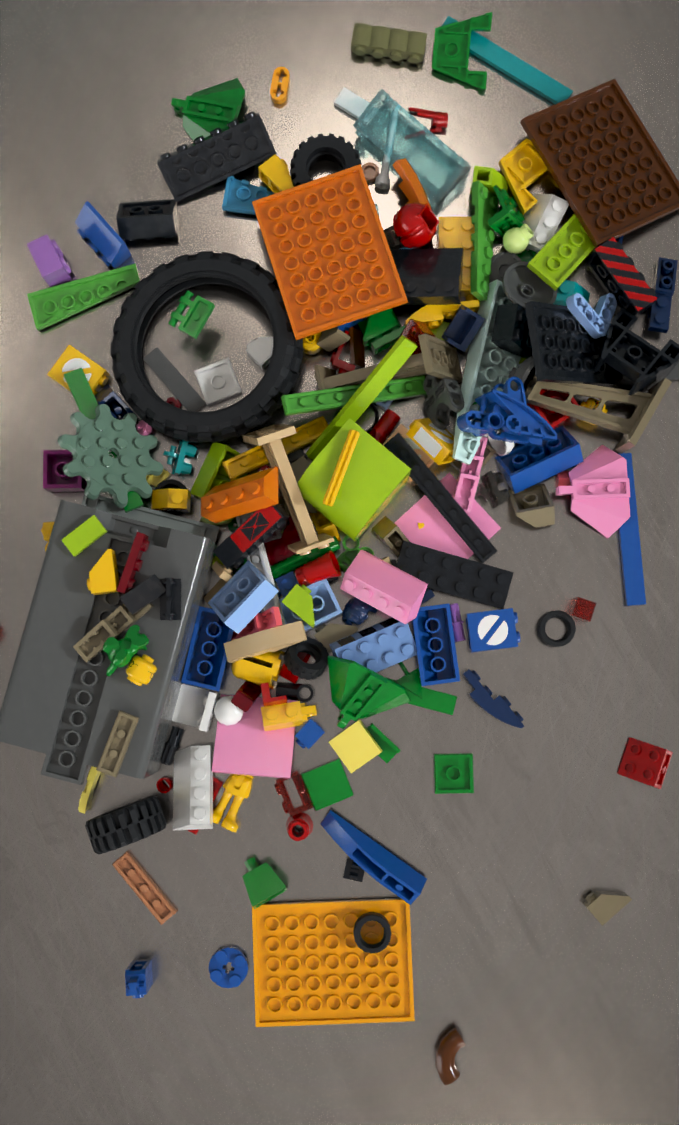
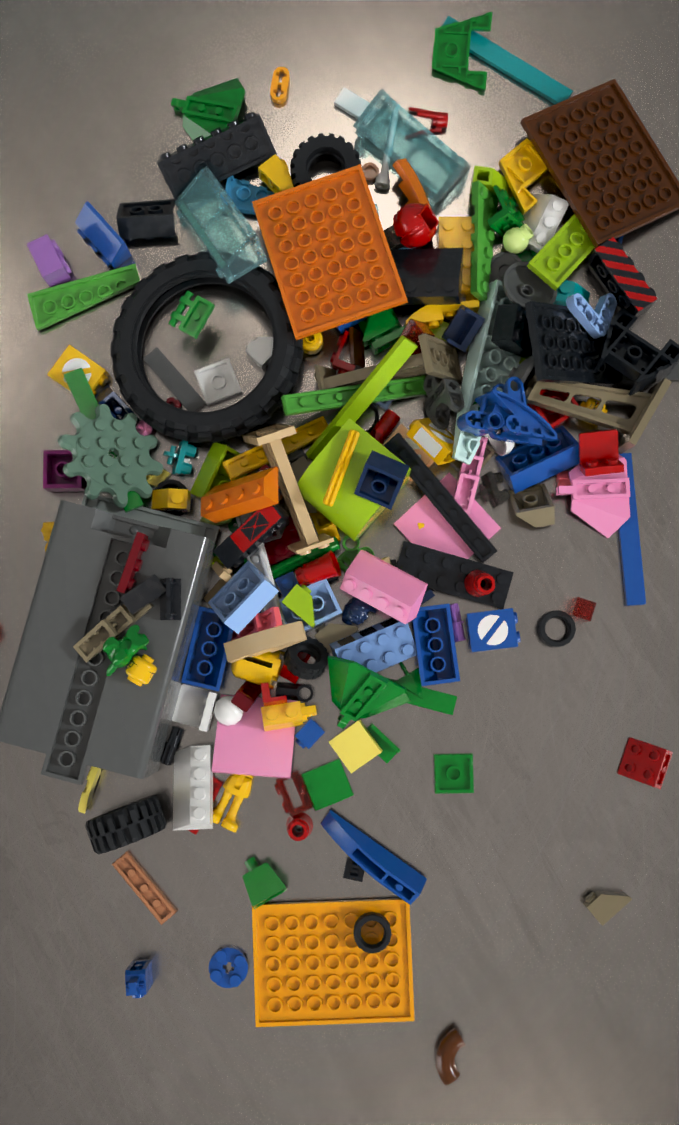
(84, 535): lime tile -> none
(104, 575): yellow slope -> none
(117, 743): dark tan tile -> none
(162, 786): red hinge -> none
(220, 226): none -> clear light blue windscreen
(332, 339): dark tan slope -> none
(381, 479): none -> dark blue slope
(388, 42): olive brick -> none
(390, 535): dark tan slope -> none
(473, 582): none -> red plant
(497, 706): dark blue slope -> none
(599, 453): none -> red bracket
(664, 288): dark blue slope -> none

